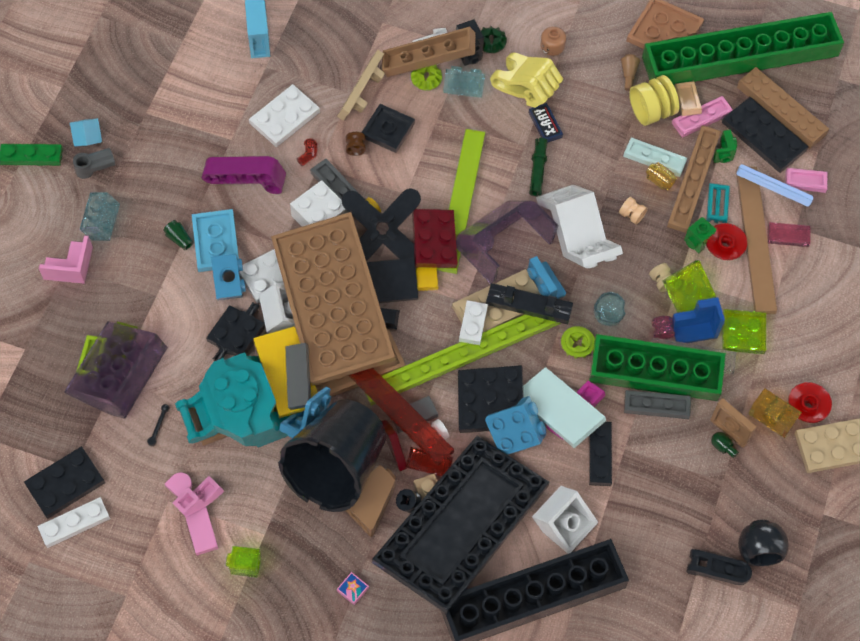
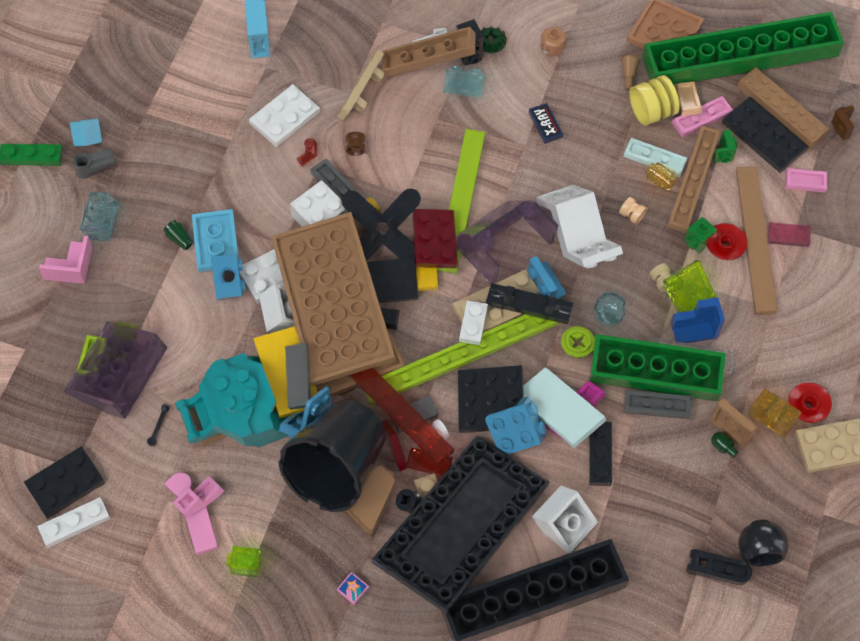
(235, 331): black plate -> none
(245, 170): magenta beam -> none
(388, 128): black plate -> none
(433, 80): lime gear -> none
(528, 78): light yellow piece -> none
(539, 159): dark green pin -> none
(663, 327): clear pink wheel -> none
(716, 218): teal tile -> none
(744, 331): clear neon green plate -> none
(774, 185): light blue axle -> none
(842, 122): none -> reddish brown bracket

